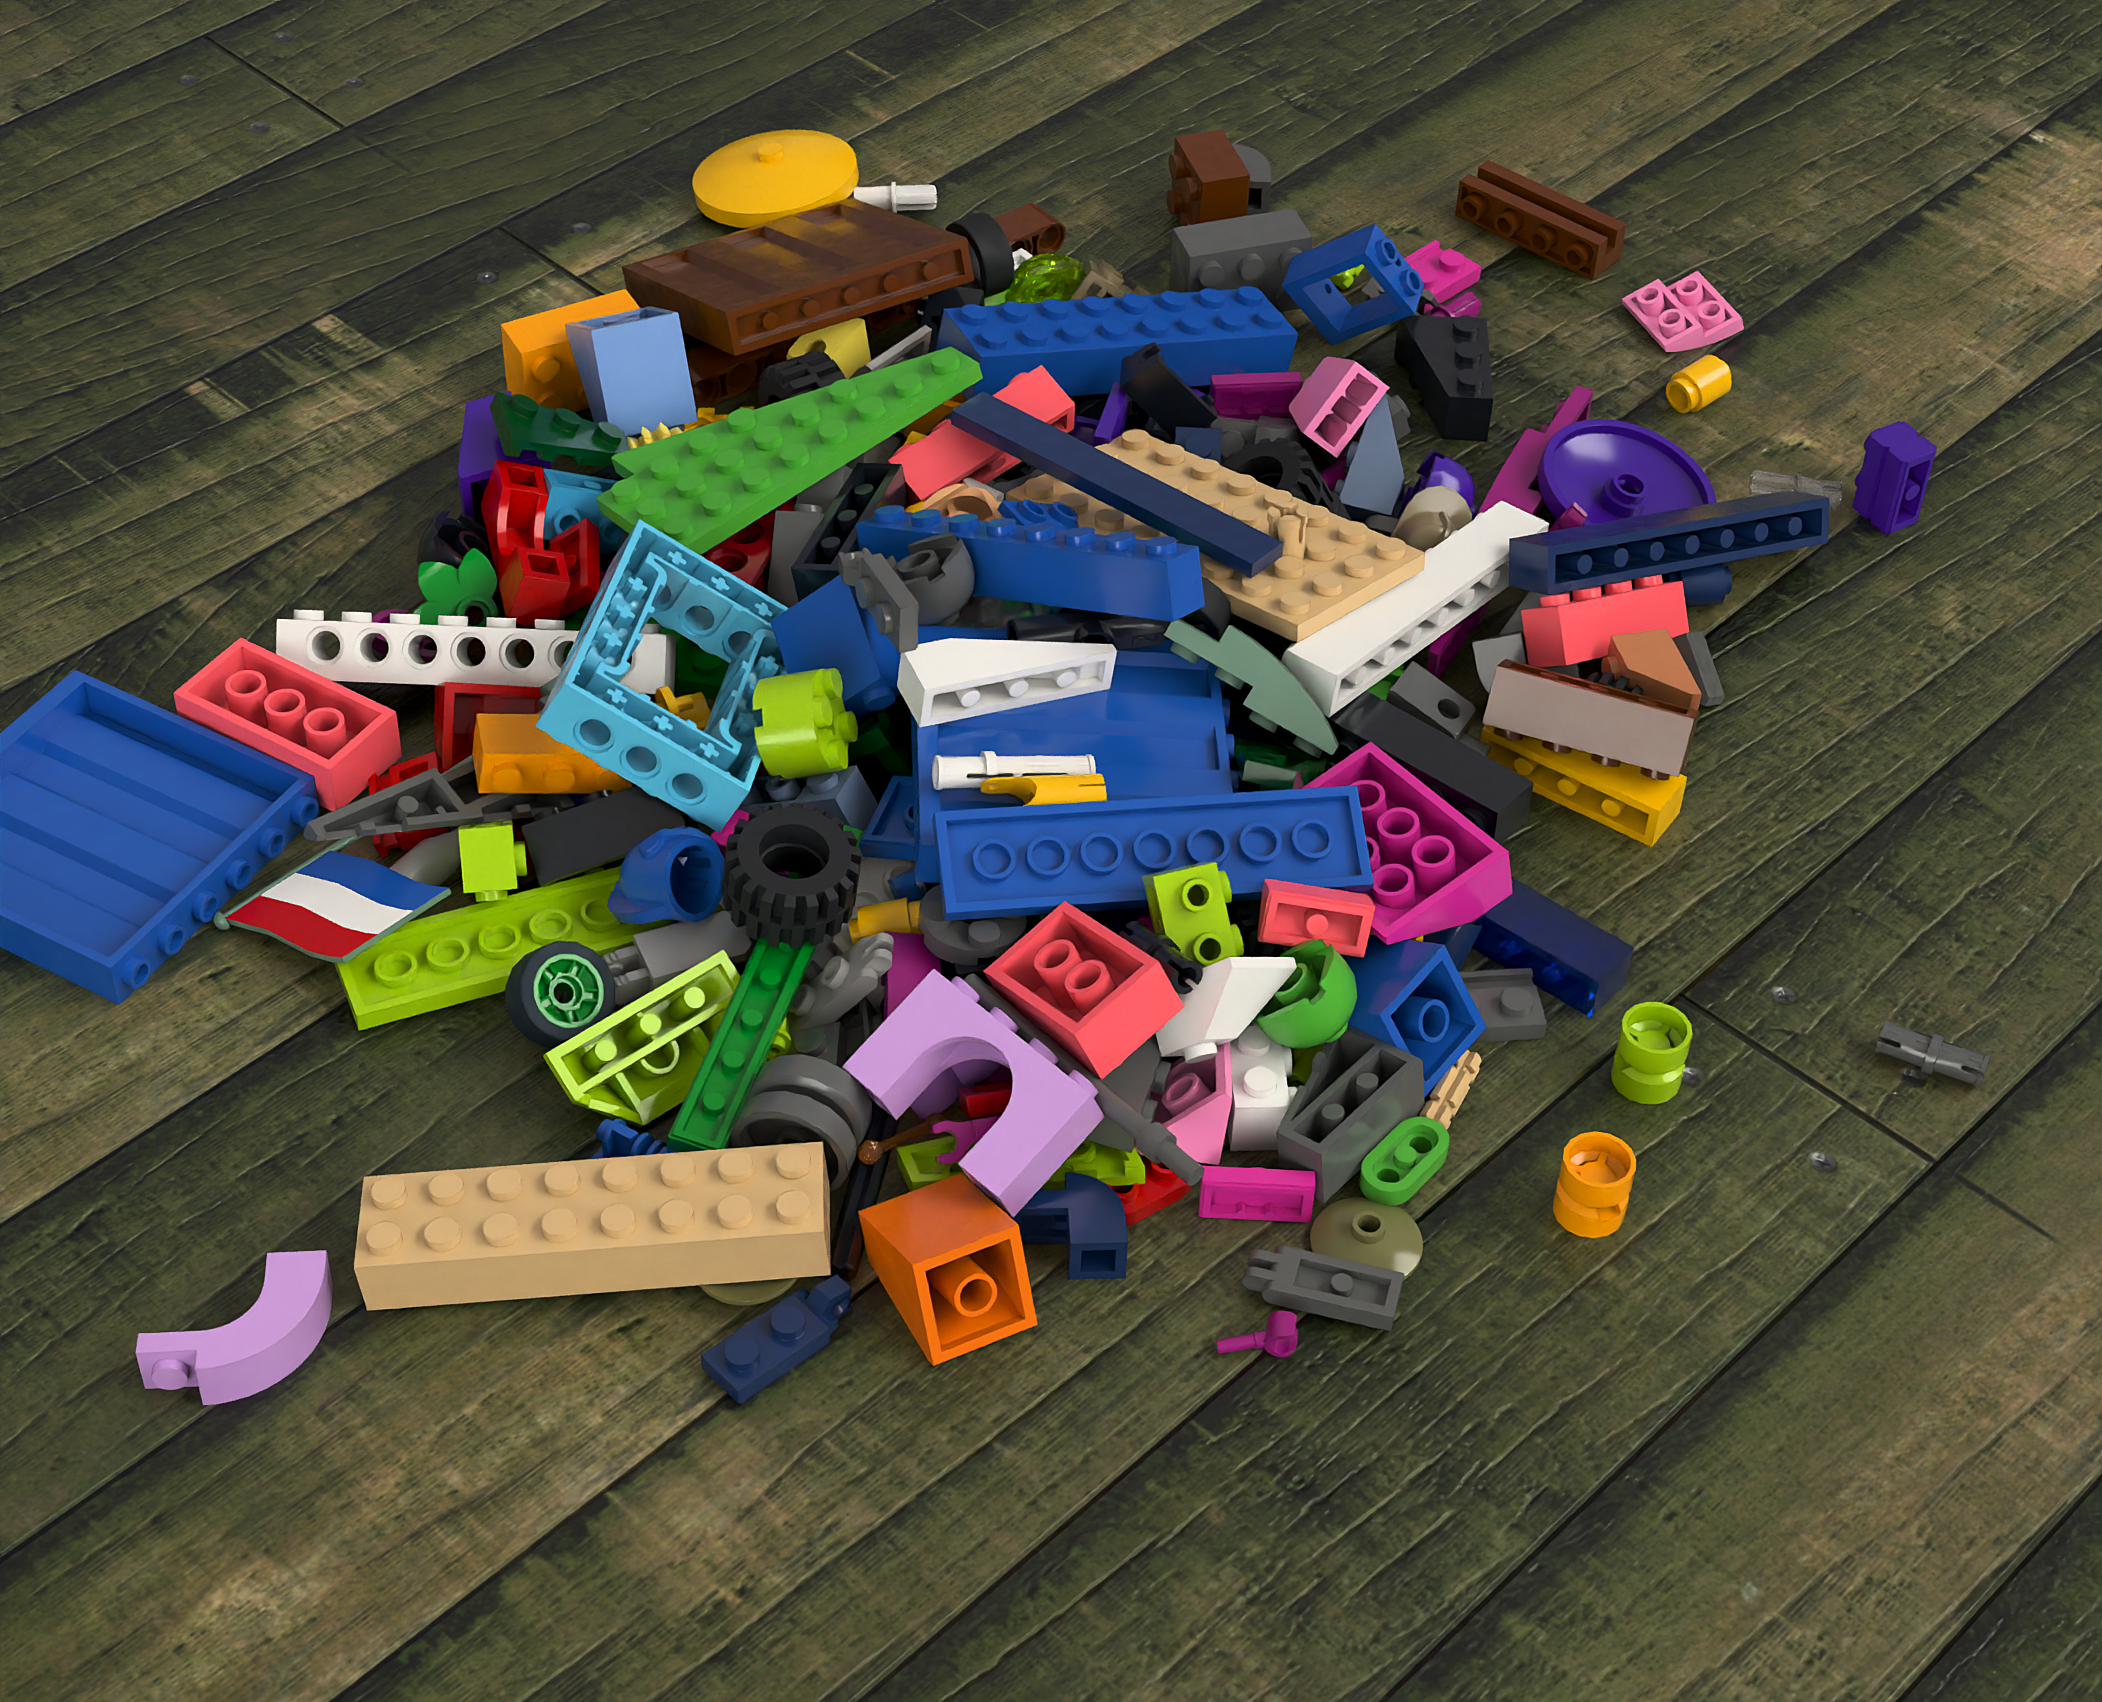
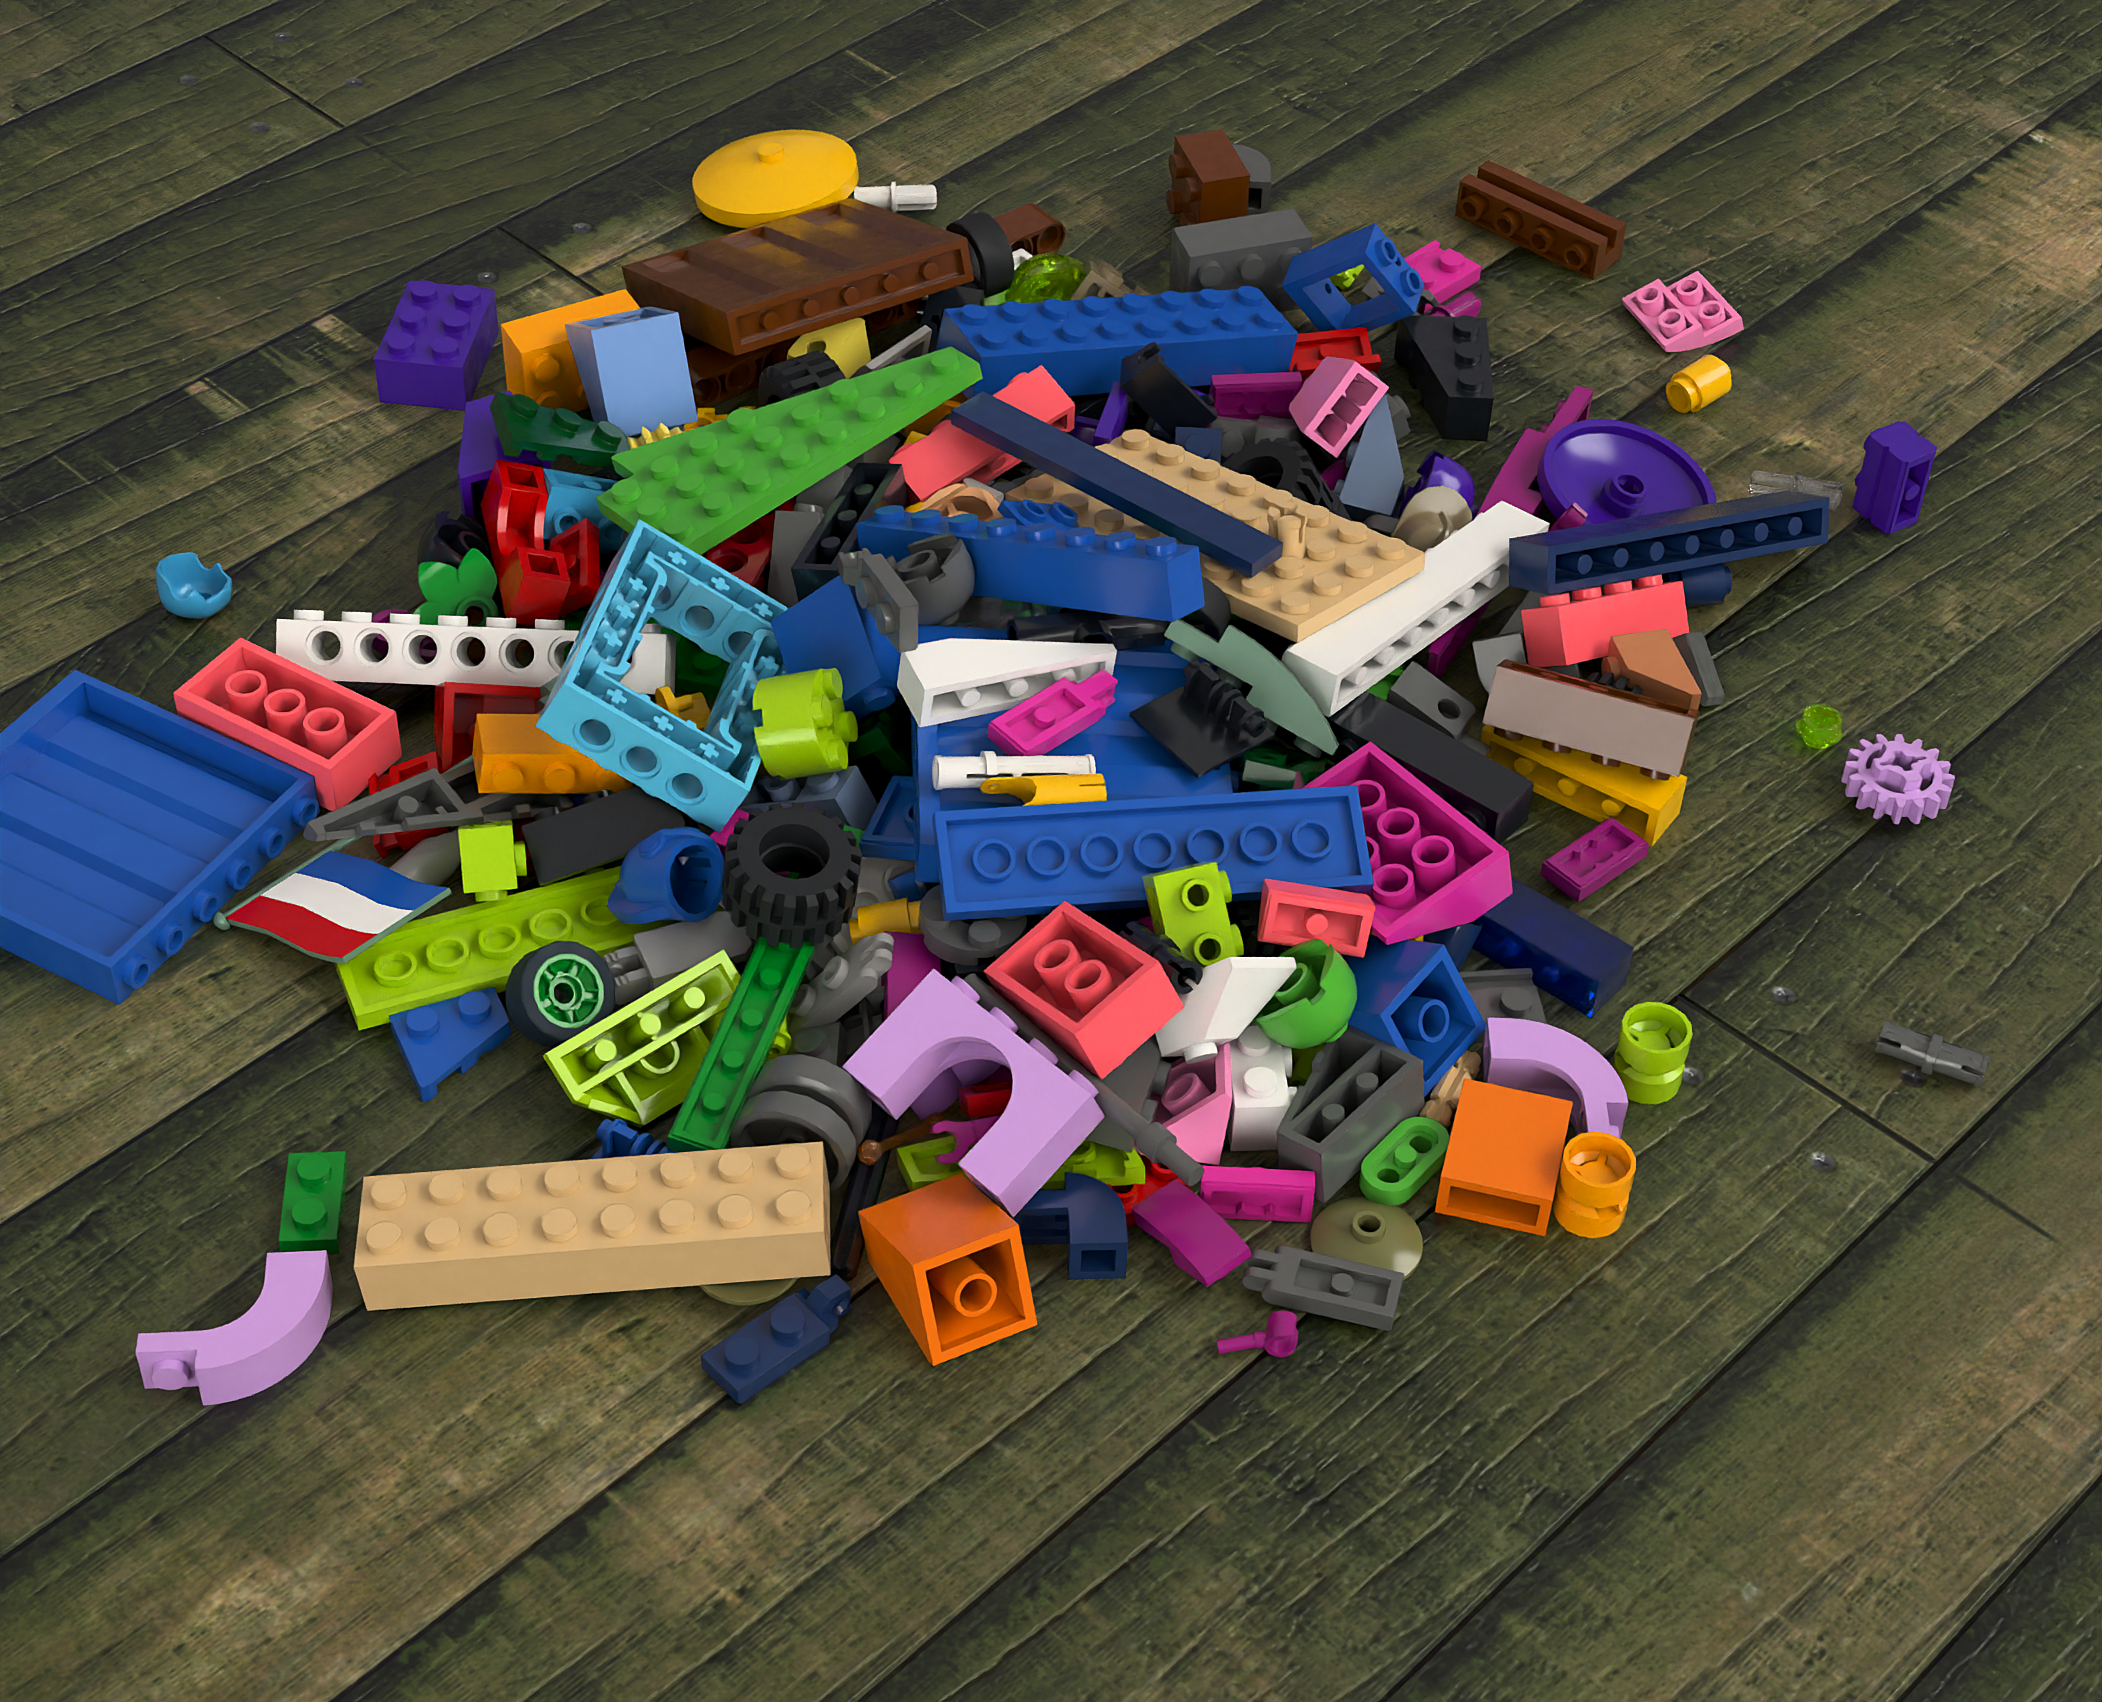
(190, 588): none -> dark azure hair
(313, 1202): none -> green plate
(436, 345): none -> dark purple brick
(449, 1036): none -> blue wing
(1053, 715): none -> dark pink hinge
(1193, 1231): none -> magenta slope
(1203, 721): none -> black hinge
(1343, 343): none -> red bracket
(1503, 1157): none -> orange brick
(1555, 1064): none -> lavender arch
(1594, 859): none -> magenta plate
(1820, 726): none -> clear neon green plate
(1897, 779): none -> lavender gear

